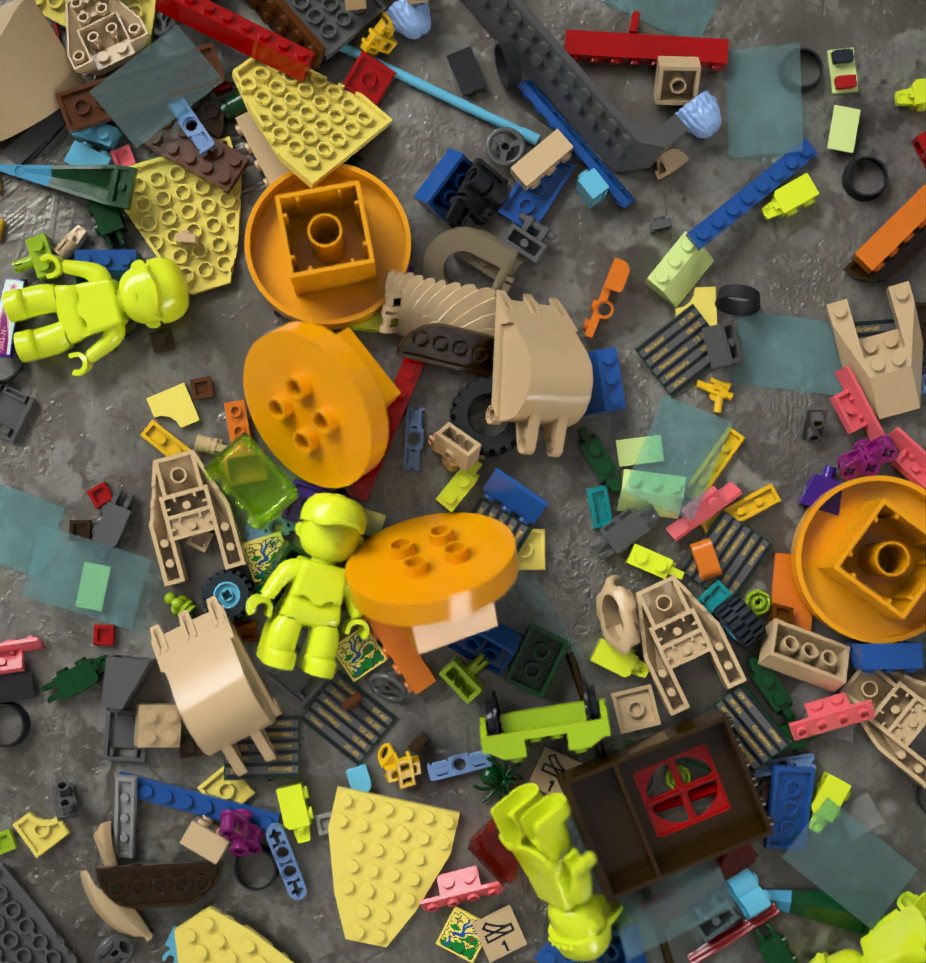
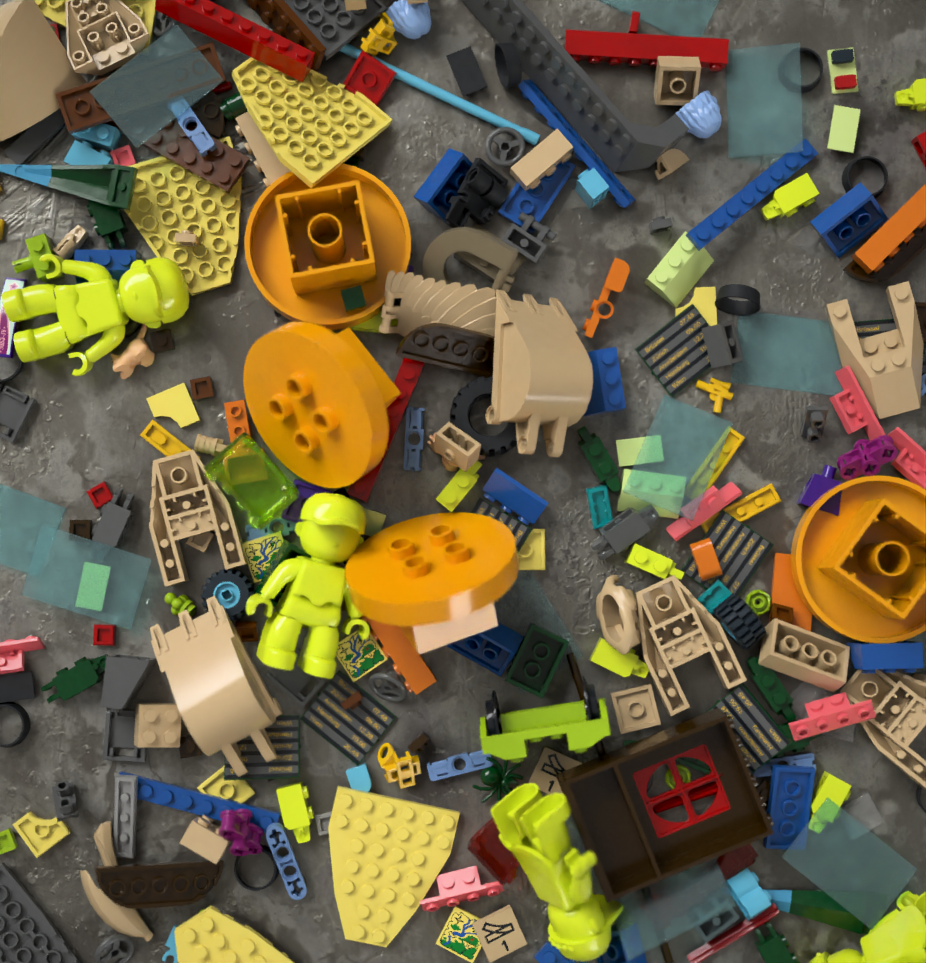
(135, 354): none -> light nougat animal
(353, 298): none -> dark green tile
(464, 677): lime brick -> none
(849, 220): none -> blue slope

